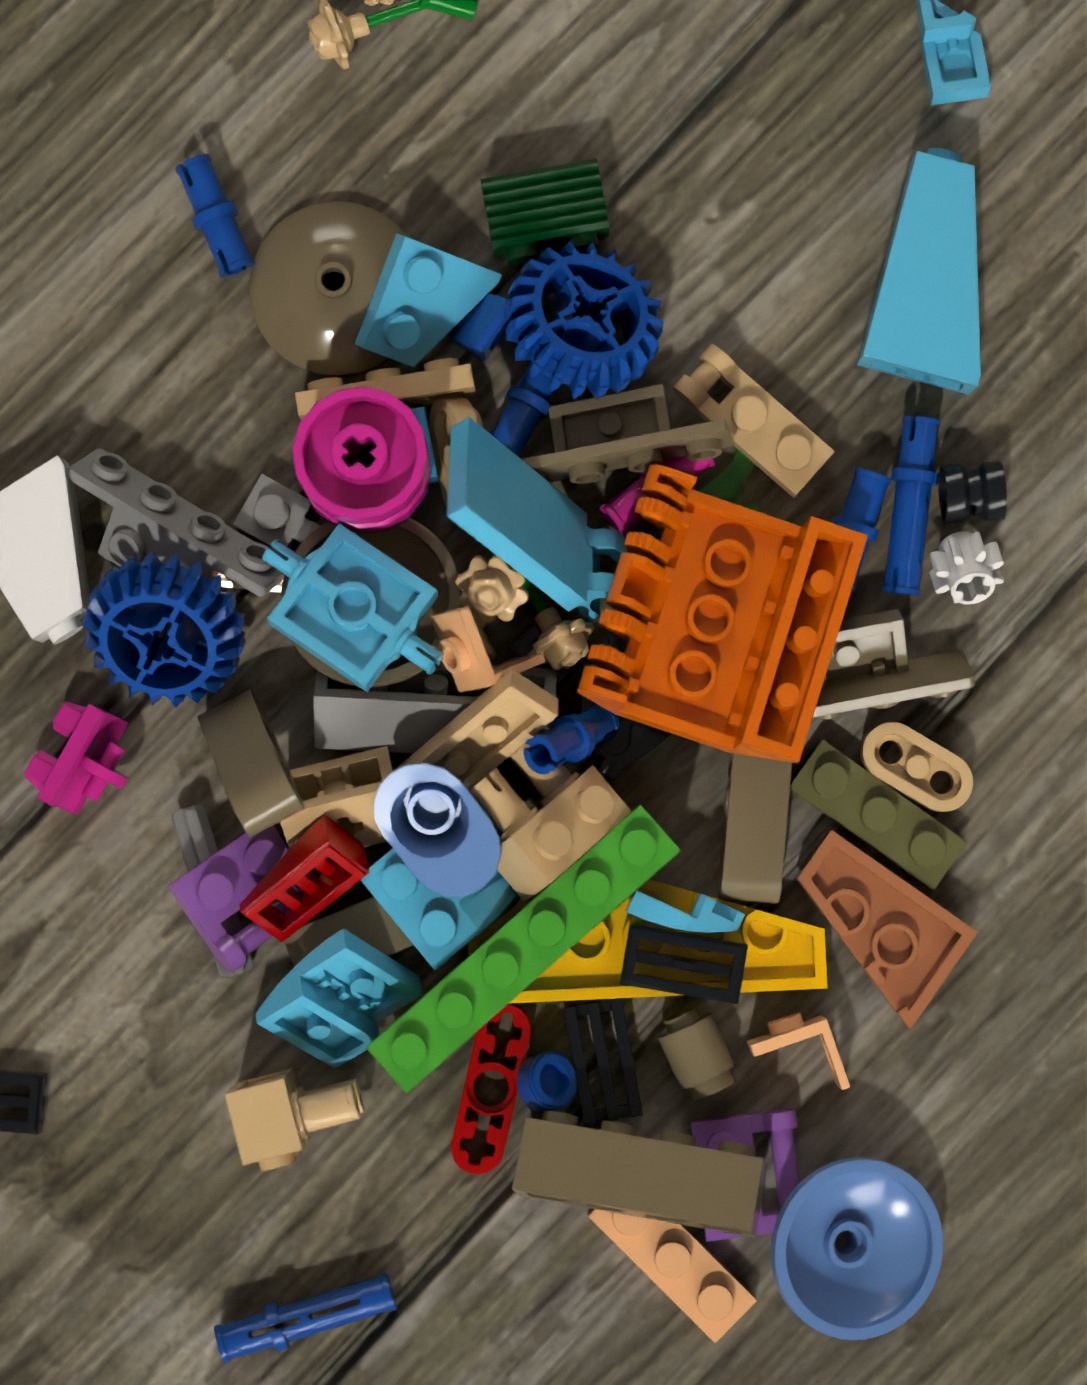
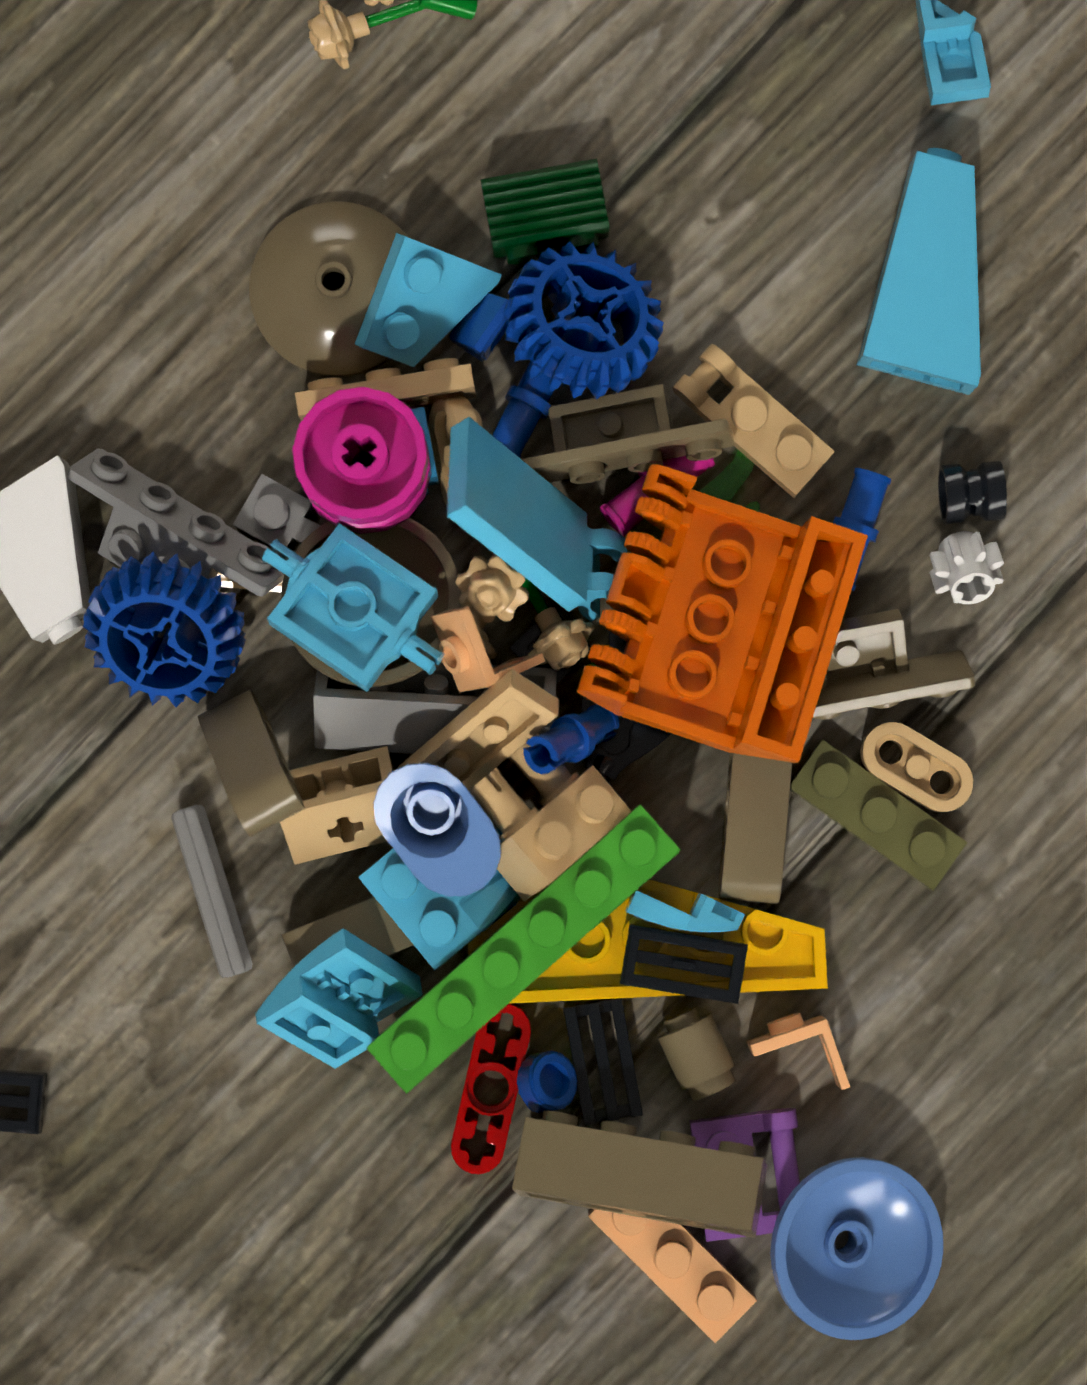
(86, 760): dark pink hips -> none
(214, 215): blue pin -> none
(220, 884): medium lavender plate -> none
(237, 1340): blue pin -> none
(277, 1116): tan brick -> none
(324, 847): red slope -> none
(886, 924): nougat wing -> none
(911, 505): blue pin -> none

